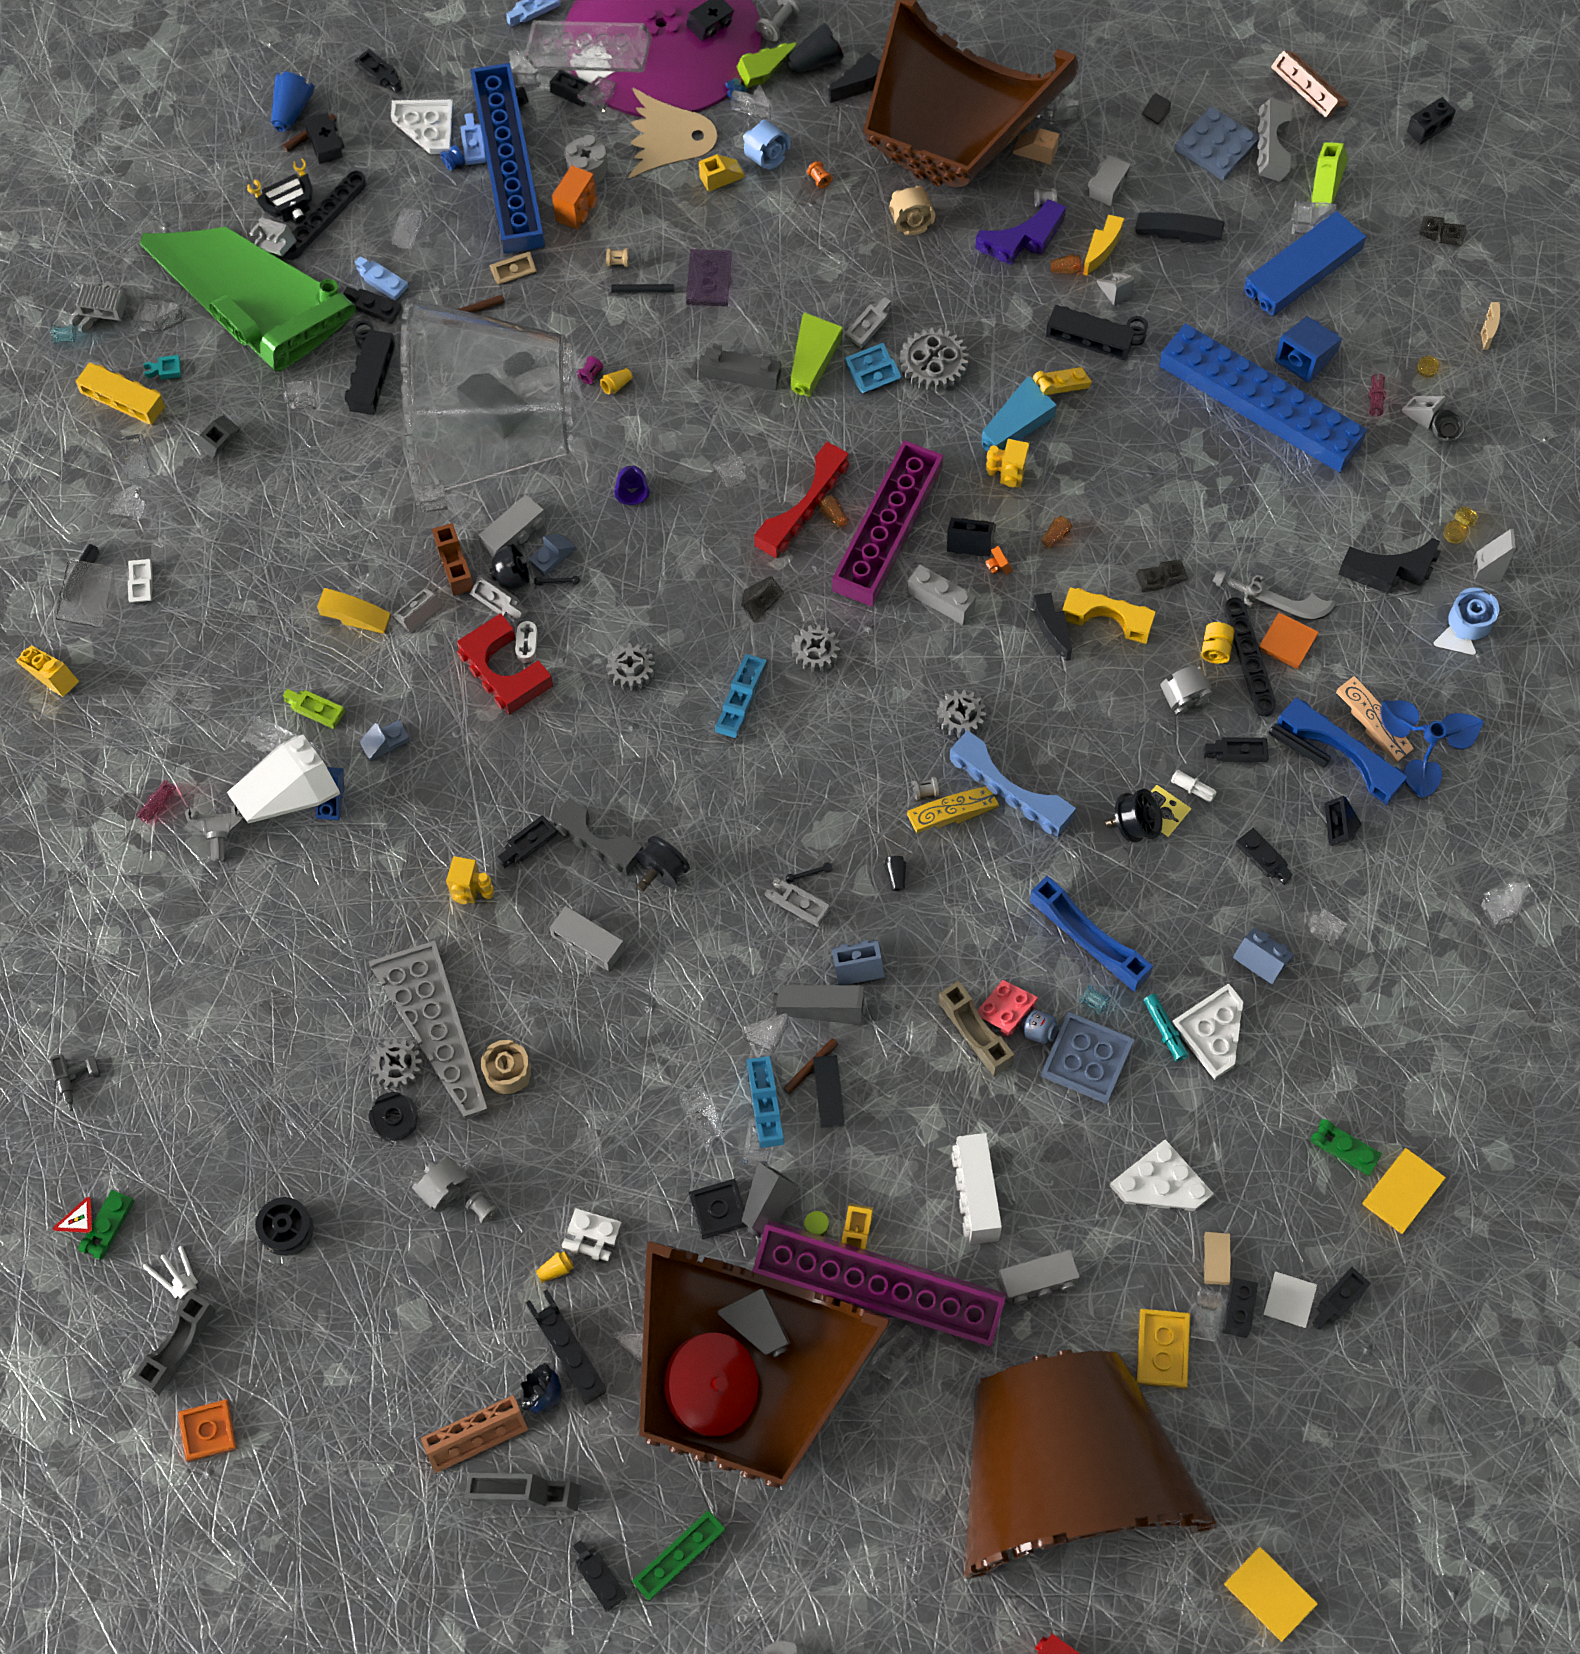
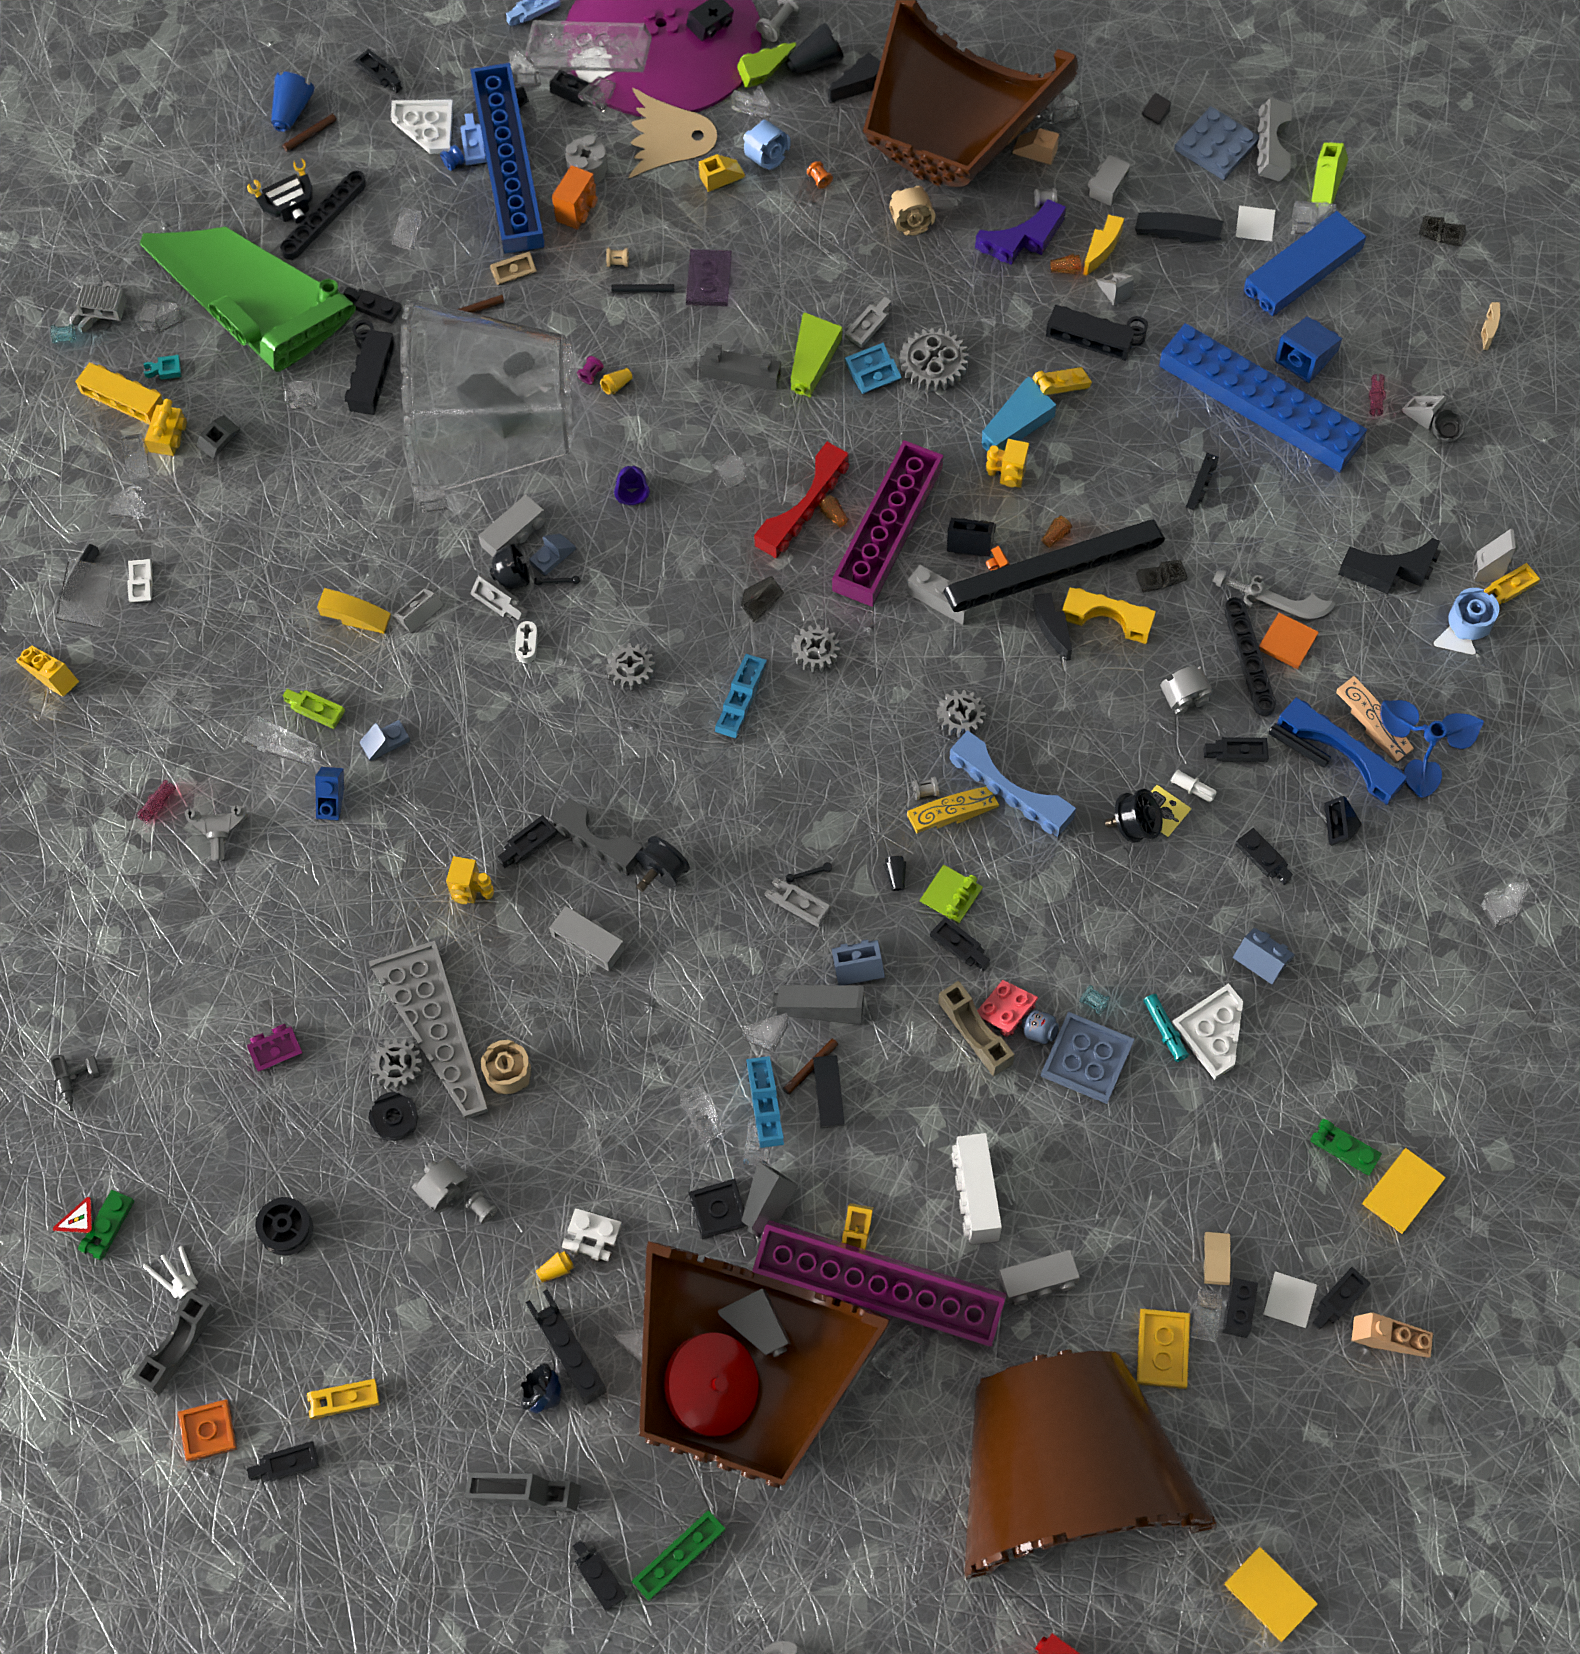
(165, 429): none -> yellow brick
(273, 236): light grey hinge -> none
(274, 1047): none -> magenta bracket
(284, 782): white wedge -> none
(285, 1463): none -> black hinge
(325, 148): black brick -> none
(343, 1398): none -> yellow plate
(381, 278): light blue hinge -> none
(452, 559): dark orange arch -> none
(475, 1436): nougat fence -> none
(509, 691): red arch -> none
(734, 85): blue plant -> none
(816, 1223): lime tile -> none
(951, 893): none -> lime hinge
(960, 944): none -> black hinge
(1053, 565): none -> black beam
(1117, 958): blue arch -> none
(1162, 1181): white plate -> none
(1203, 478): none -> black hinge
(1217, 643): yellow wheel -> none
(1255, 223): none -> white sticker
(1308, 83): fence -> none
(1327, 927): clear brick -> none
(1391, 1335): none -> light nougat slope
(1428, 366): clear yellow tile -> none
(1431, 121): black brick -> none
(1455, 532): clear yellow tile -> none
(1466, 516): clear yellow tile -> none
(1513, 583): none -> yellow hinge

